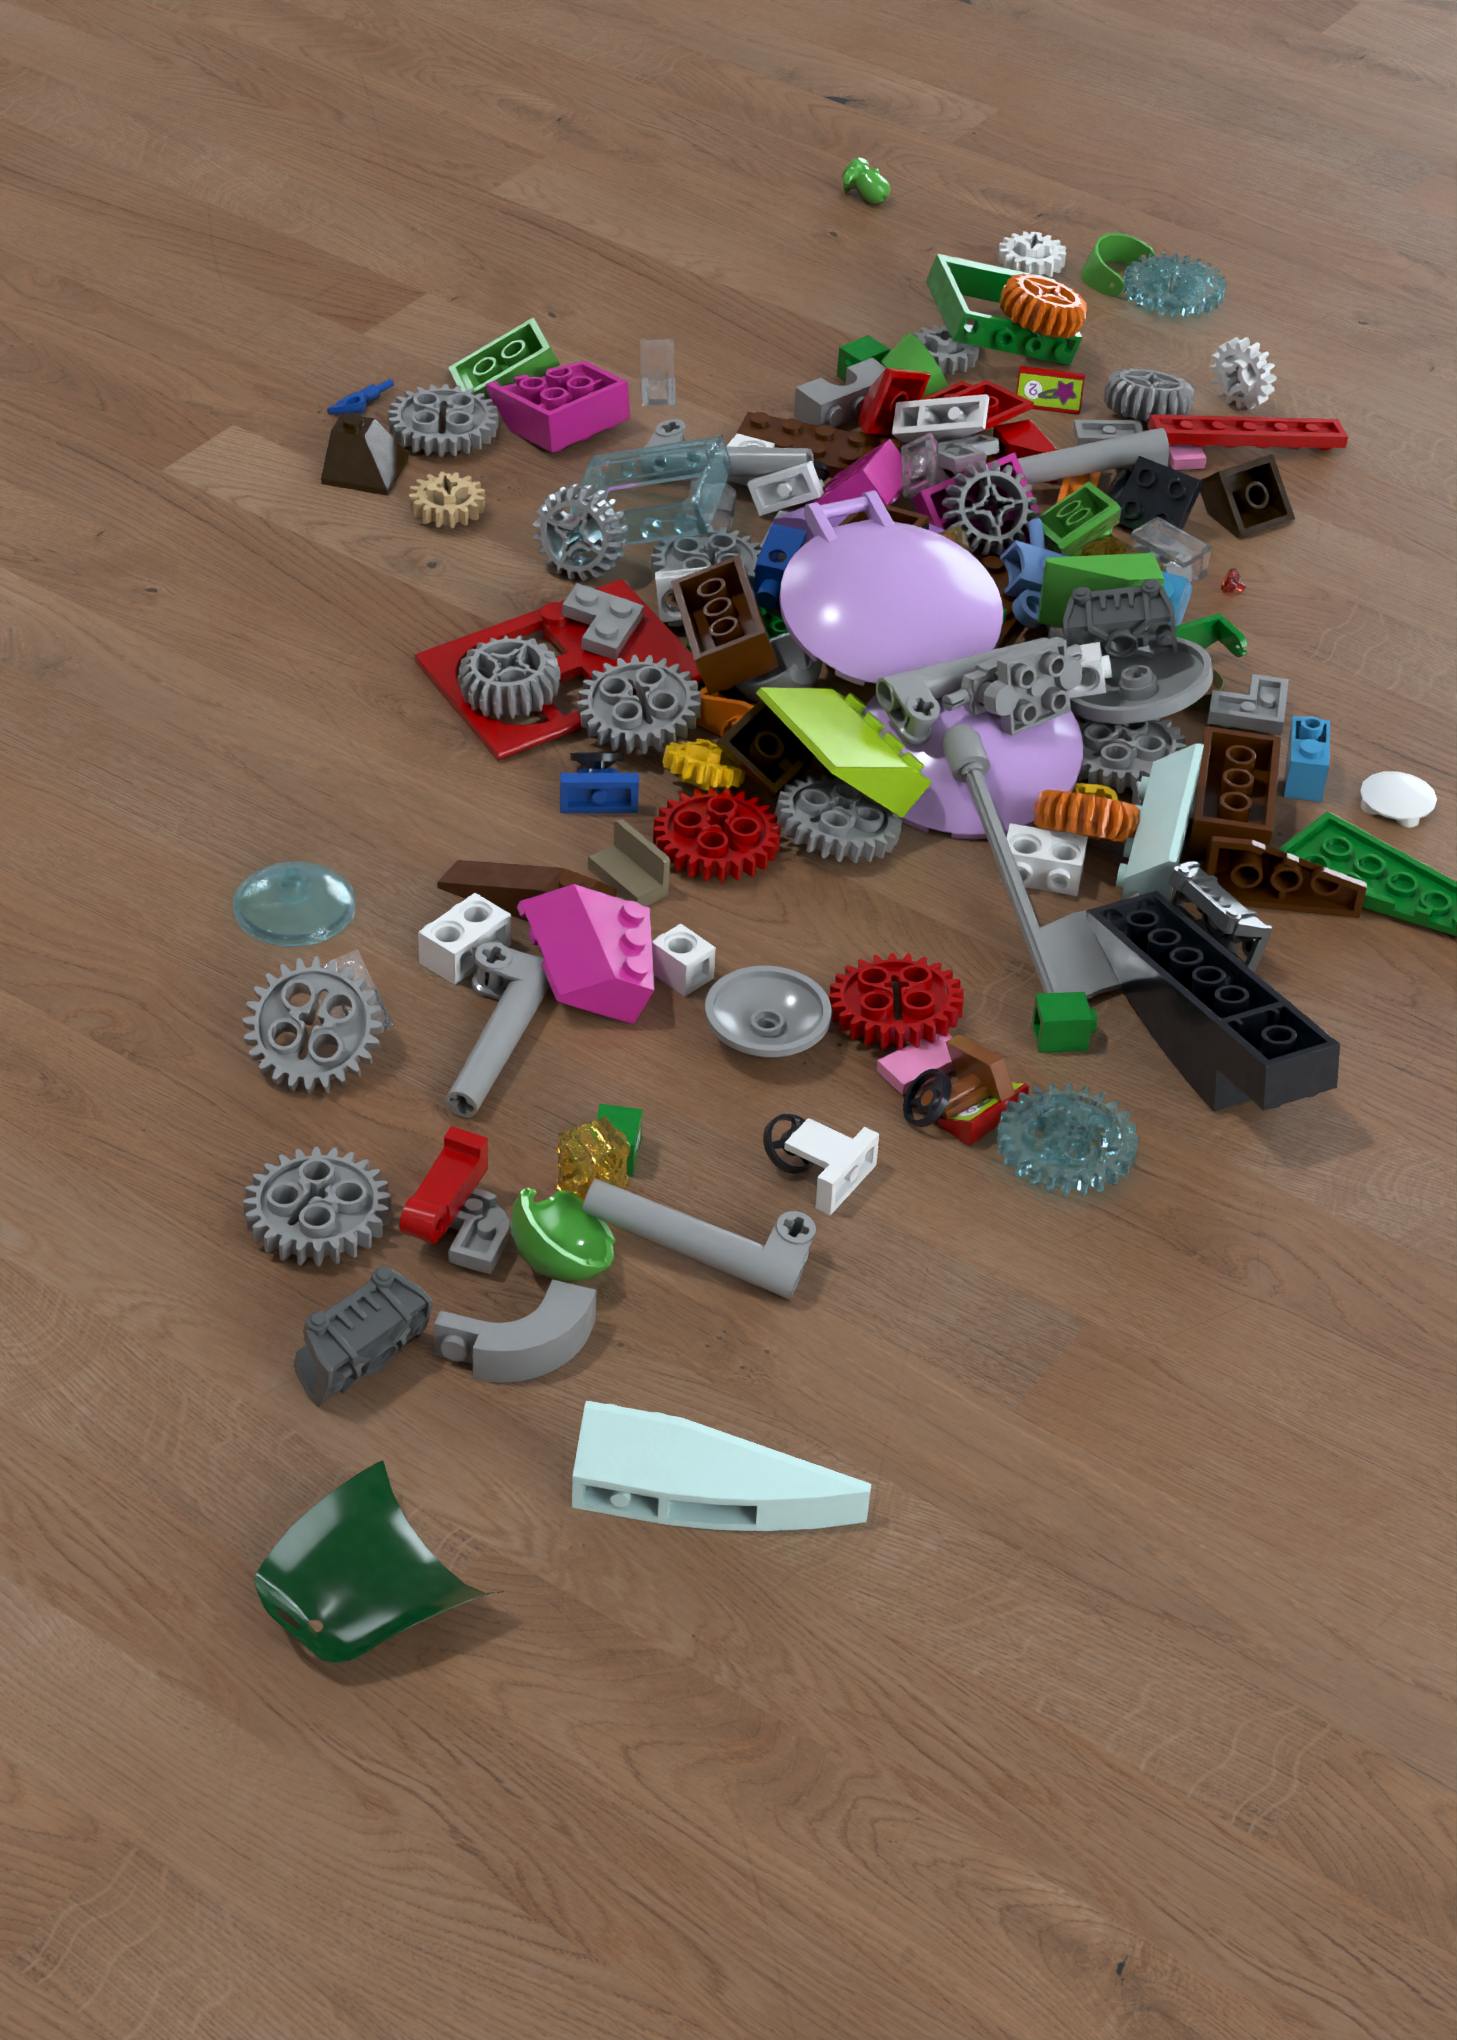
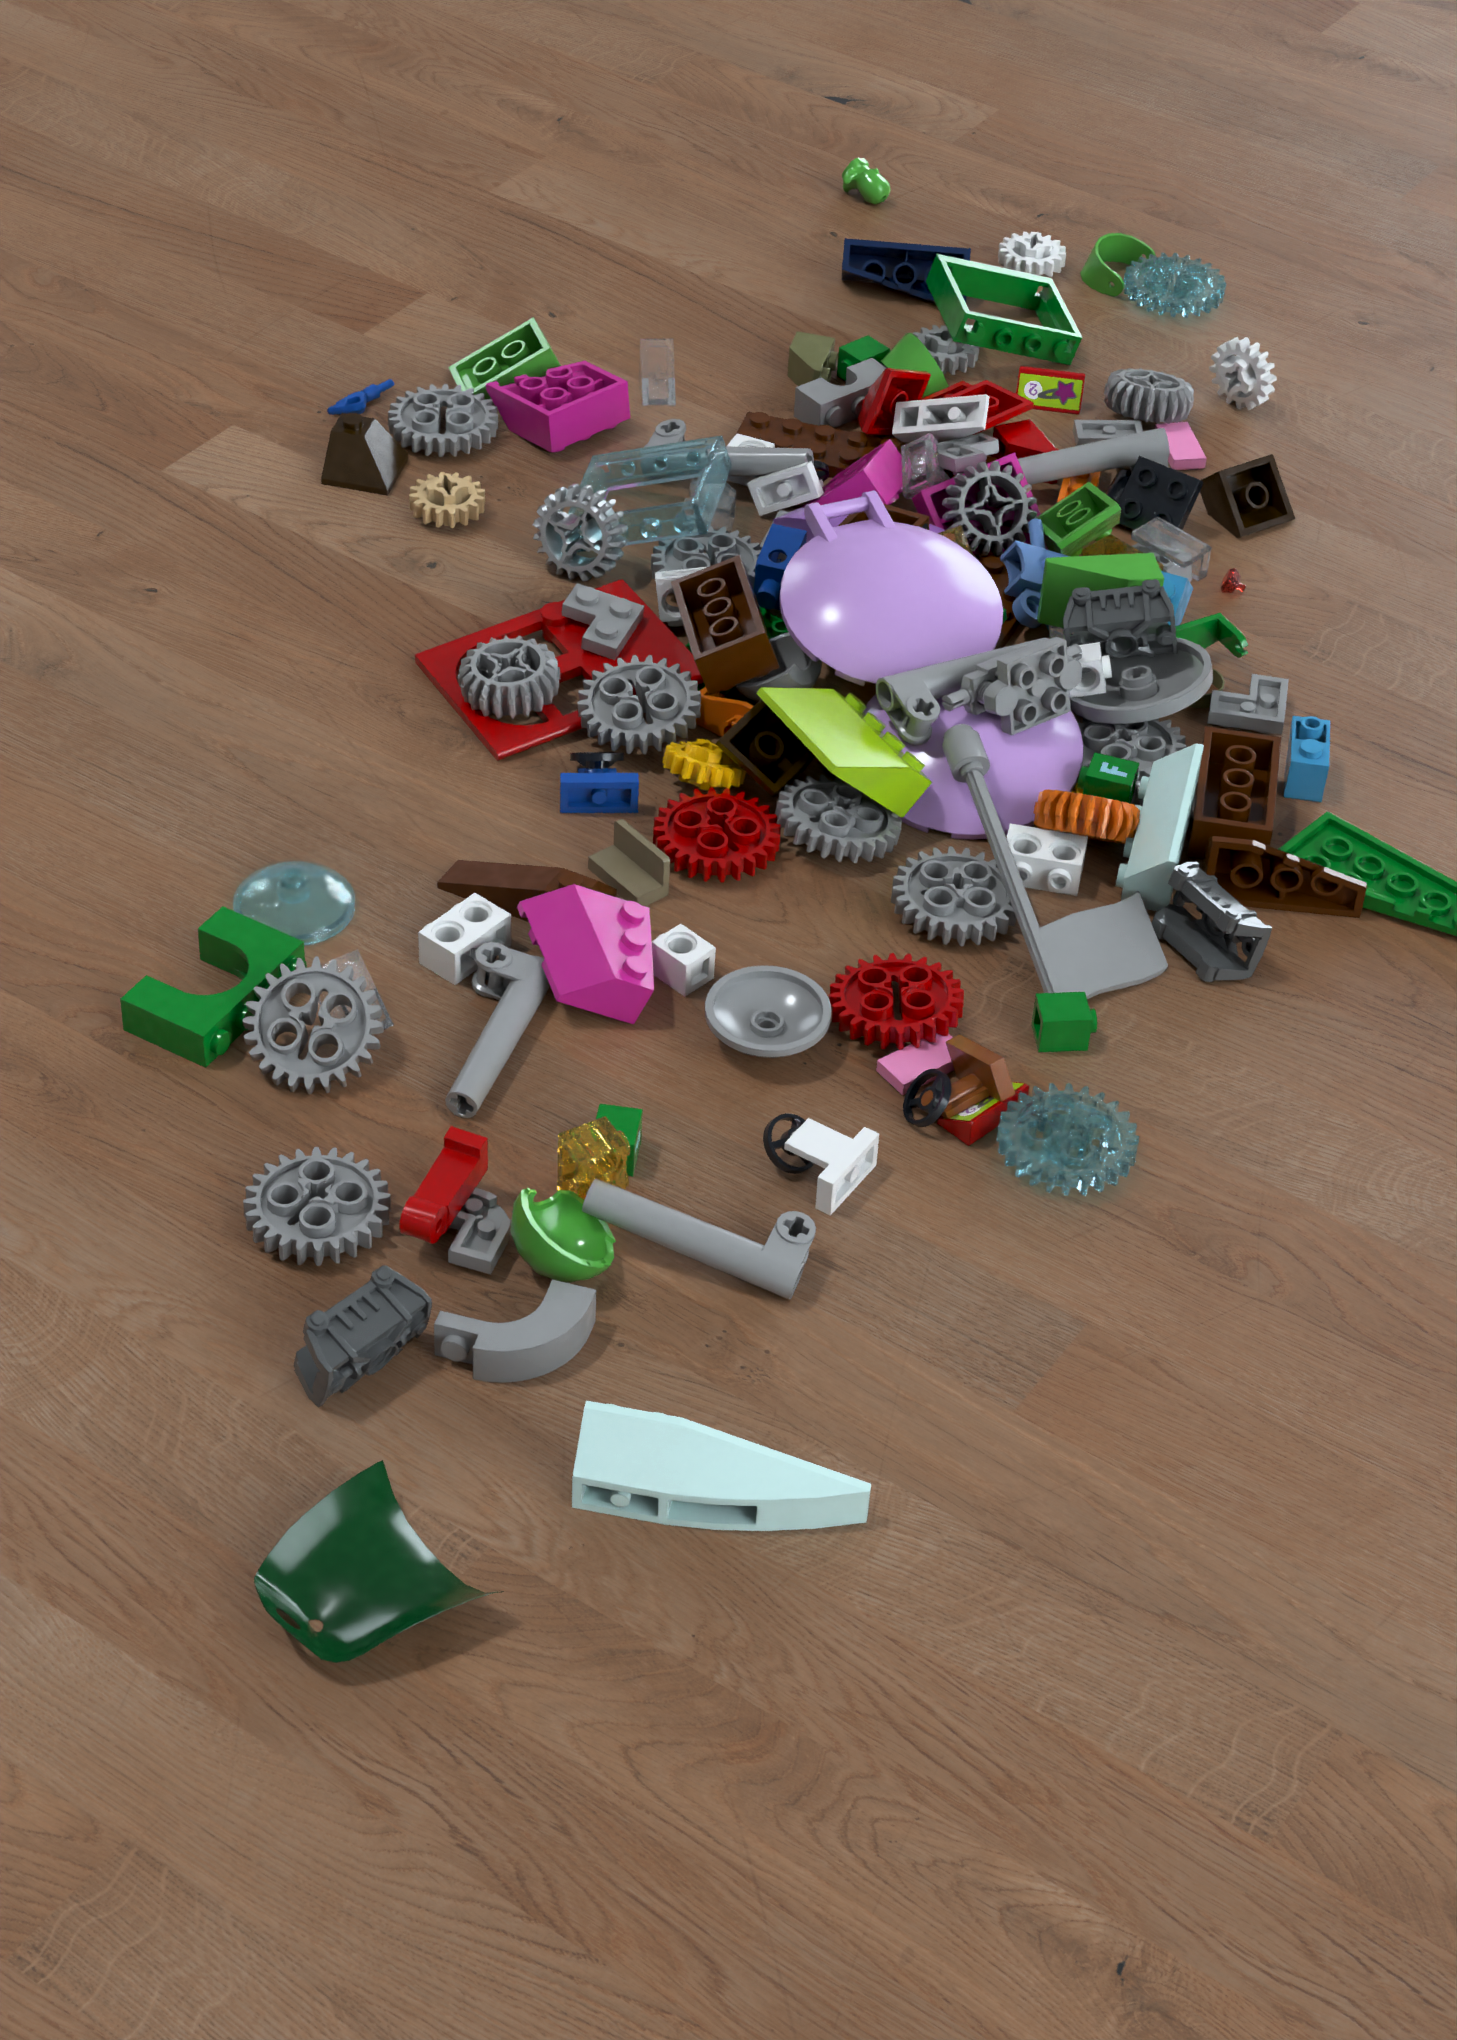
(207, 1024): none -> green arch
(811, 358): none -> olive slope
(895, 264): none -> dark blue wedge
(953, 896): none -> light grey gear
(1043, 305): orange gear -> none
(1109, 778): none -> green brick
(1210, 1010): black slope -> none
(1251, 431): red plate -> none
(1397, 797): white dish -> none

